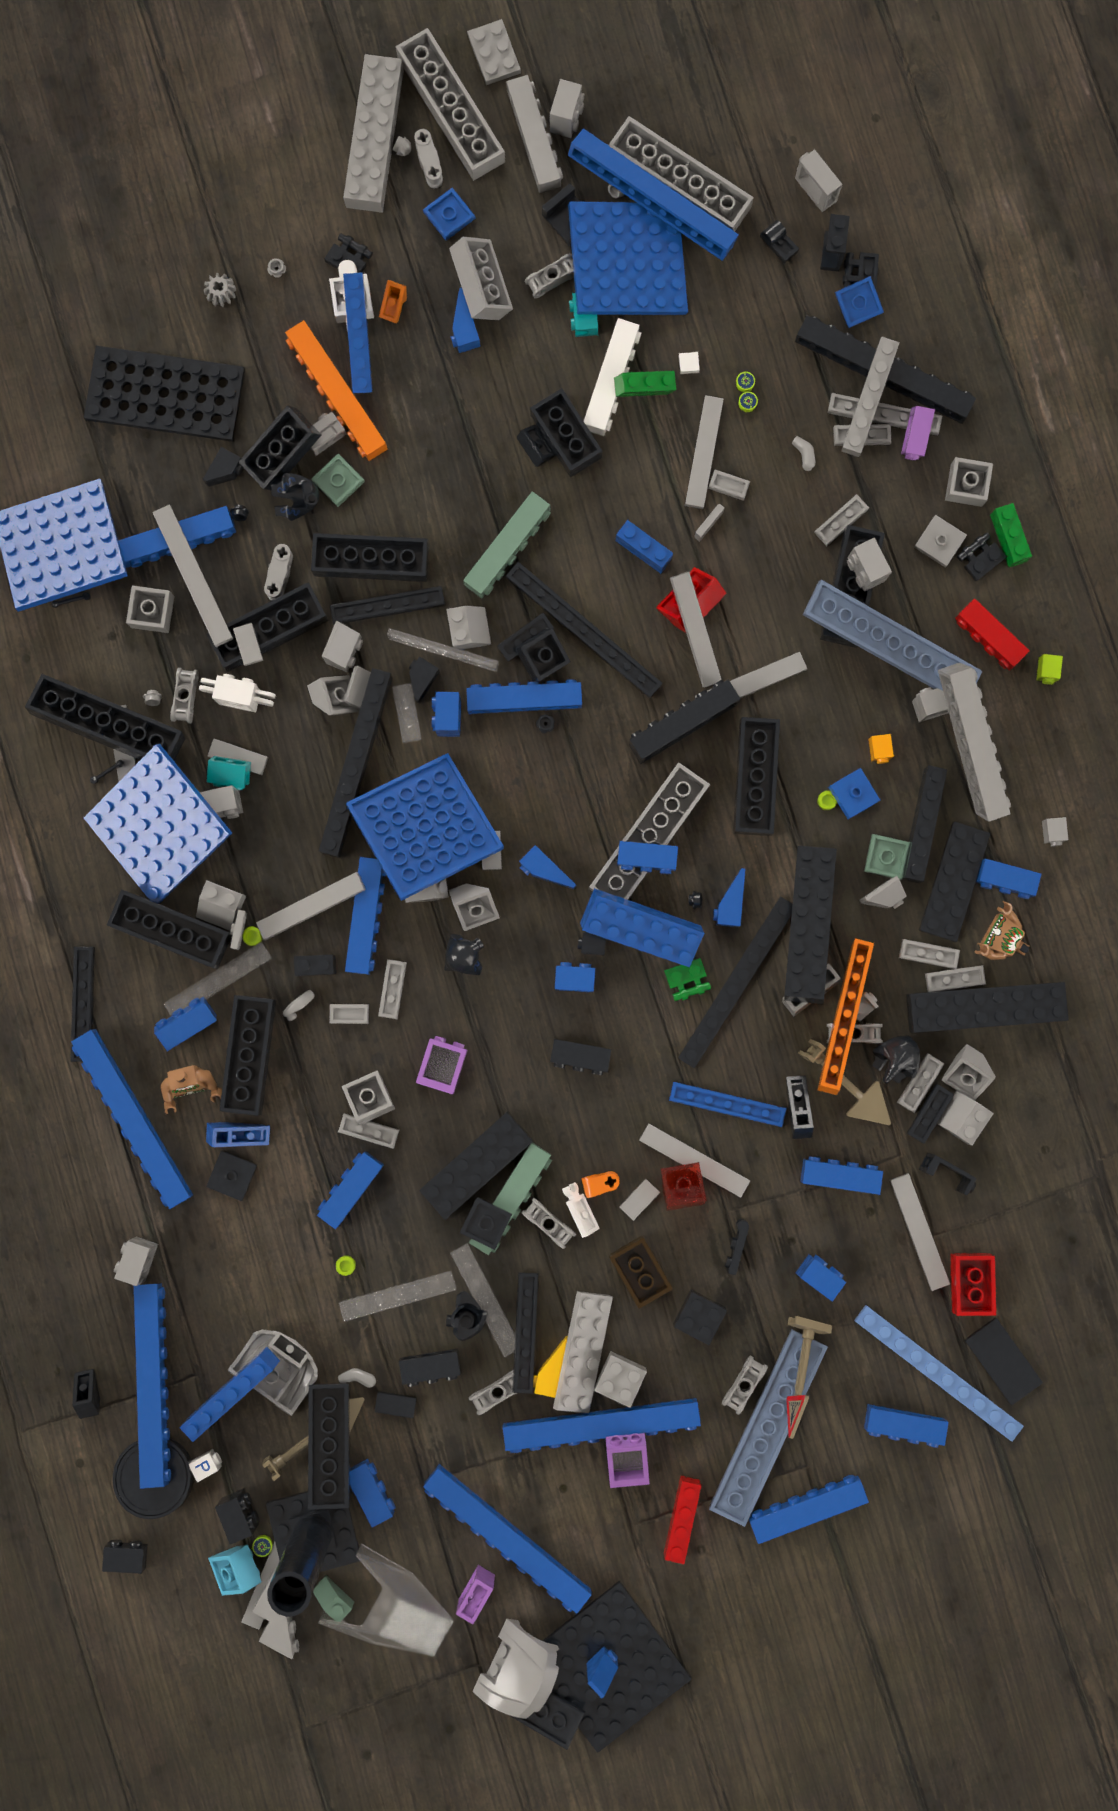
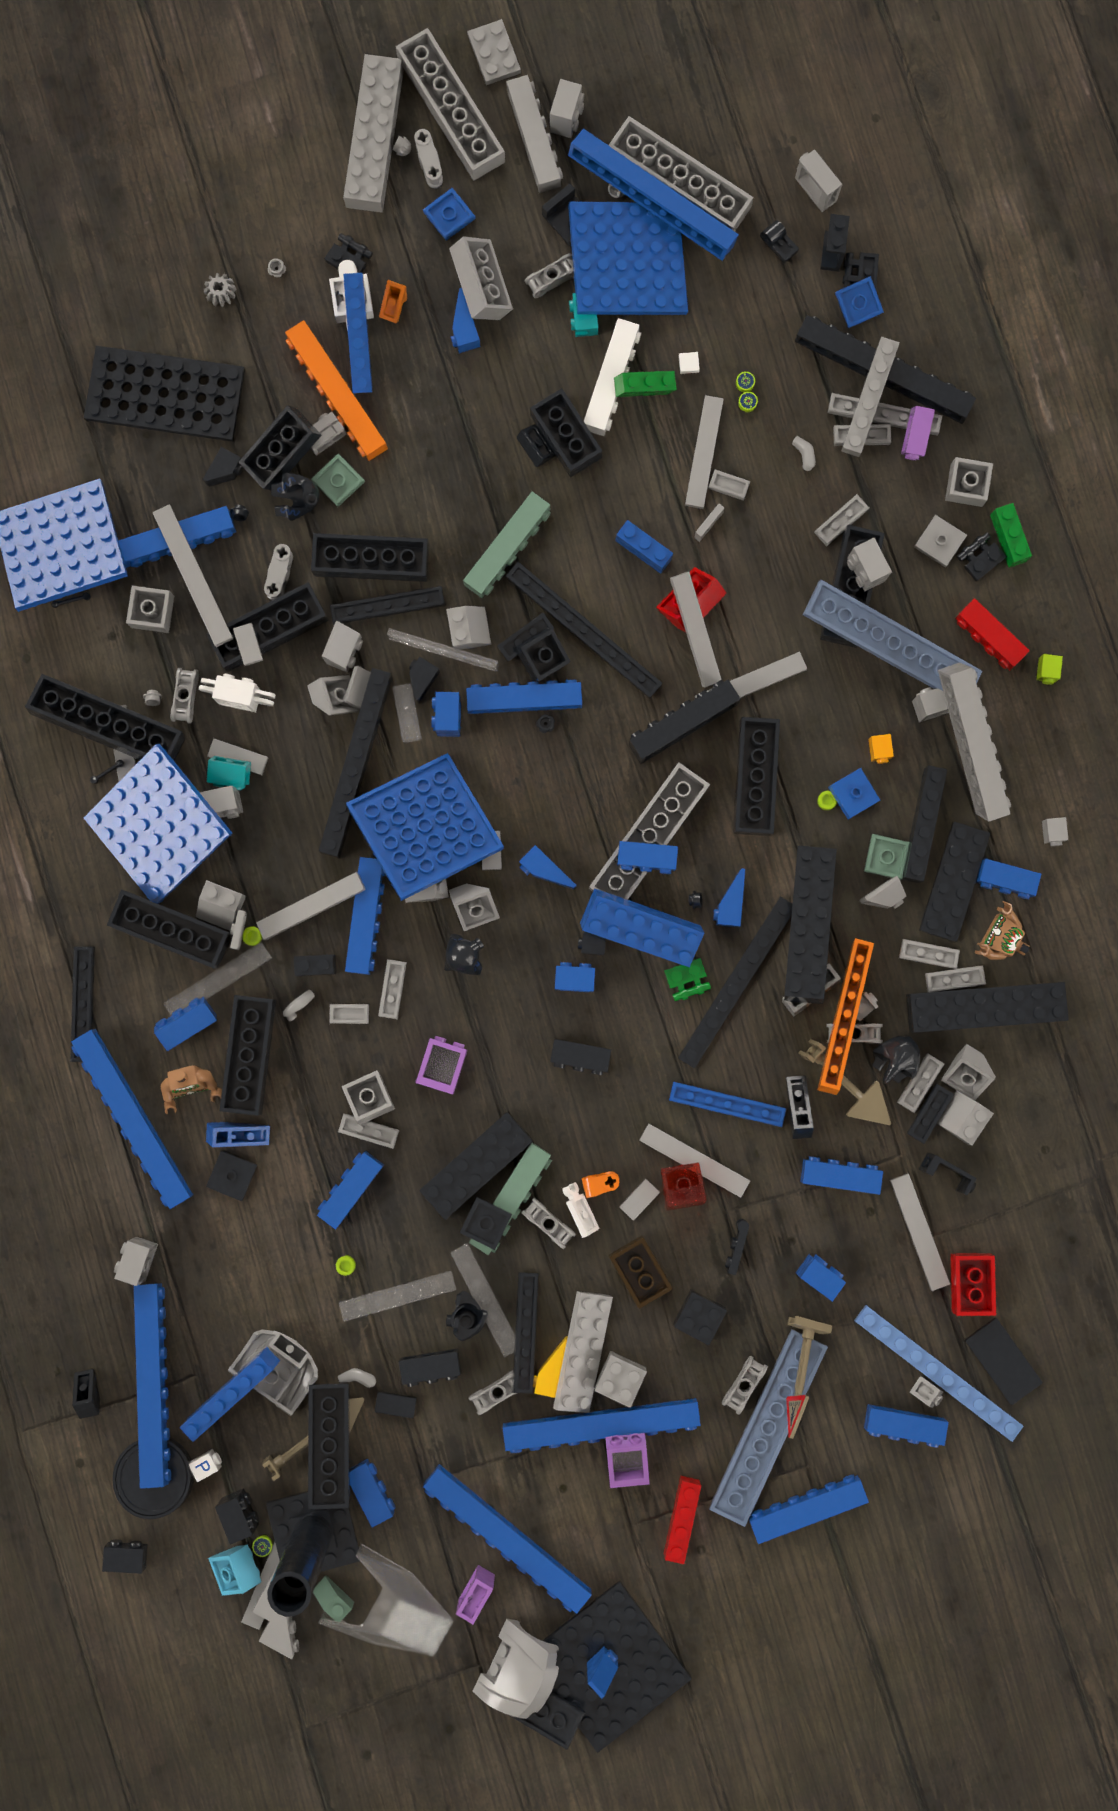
(927, 1392): none -> light grey bracket

